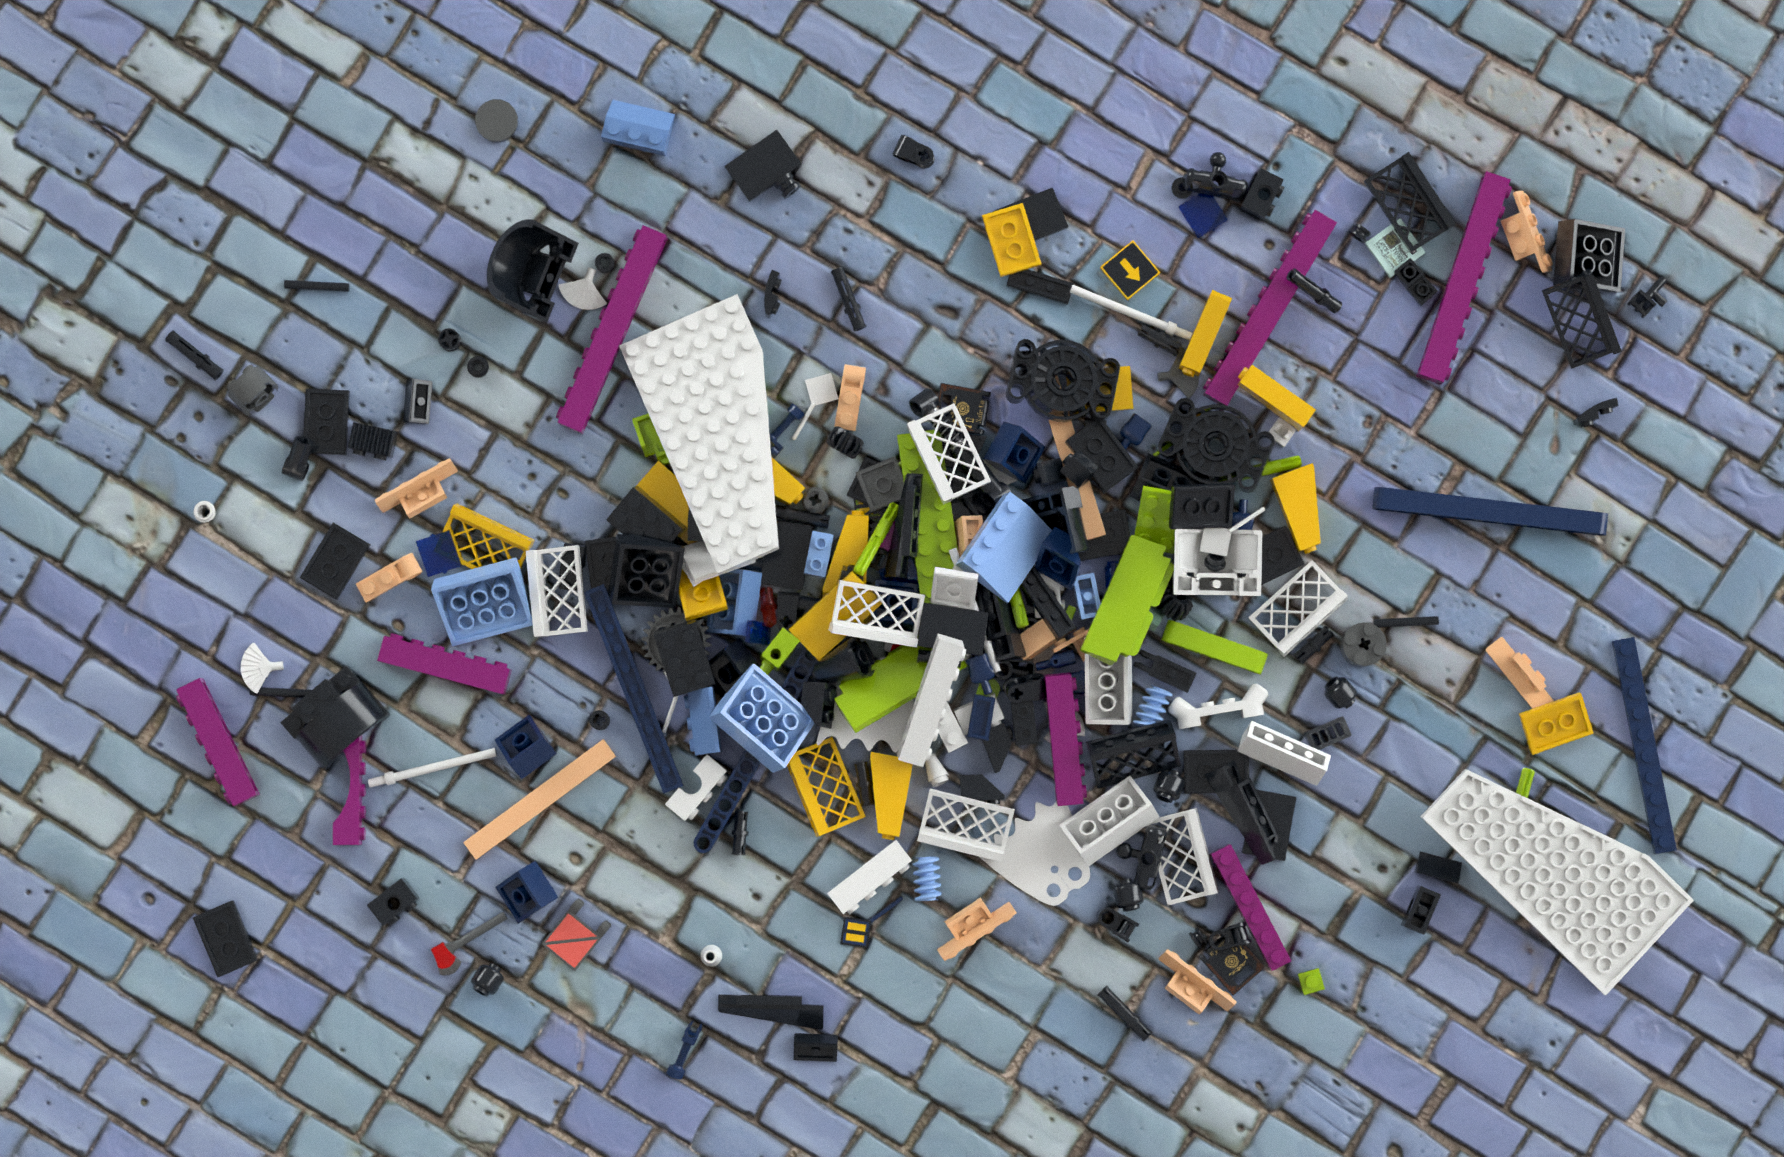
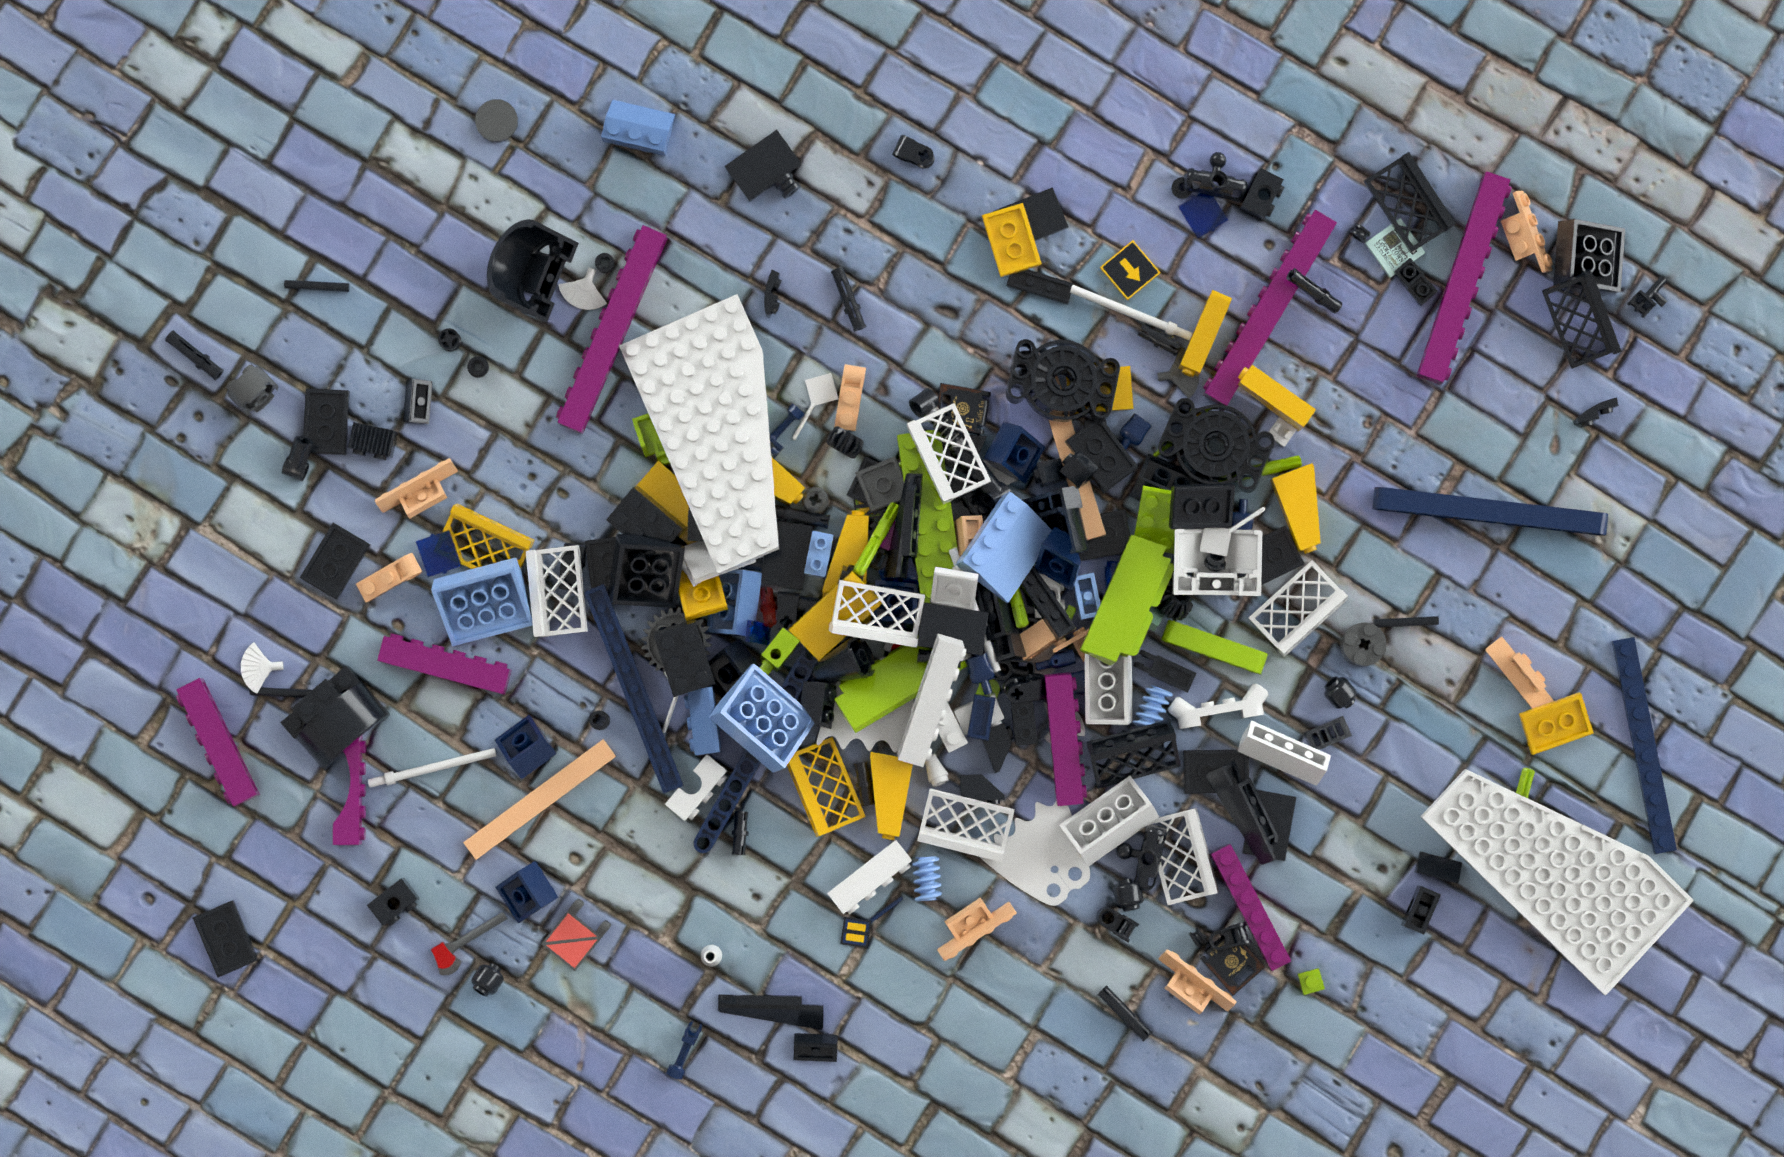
(201, 508): white cone -> none
(1168, 786): black head -> none
(1313, 645): black pin -> none

